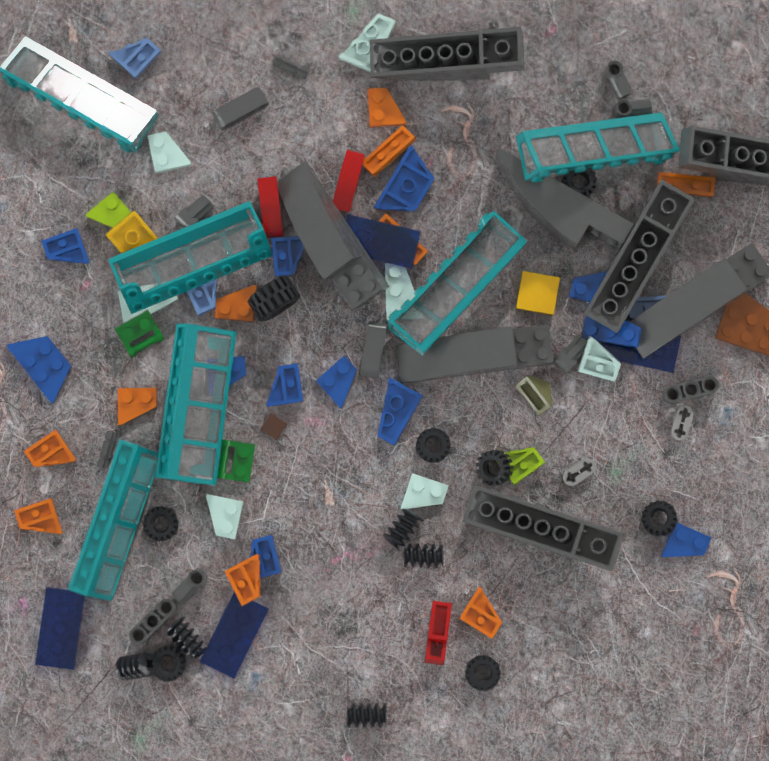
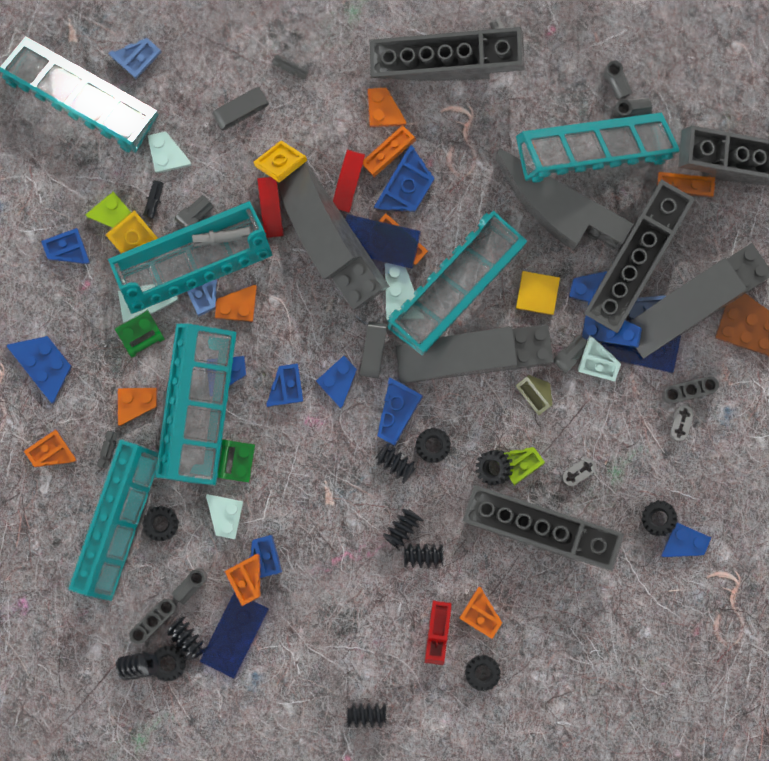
(39, 517): orange wing -> none
(60, 628): clear blue tile -> none
(153, 199): none -> black axle
(220, 237): none -> light grey pin
(273, 298): black tyre -> none
(273, 426): reddish brown slope -> none
(280, 161): none -> yellow tile
(286, 255): blue wing -> none
(359, 50): light aqua wing -> none
(395, 463): none -> black piece
(423, 492): light aqua wing -> none
(590, 178): black tyre -> none

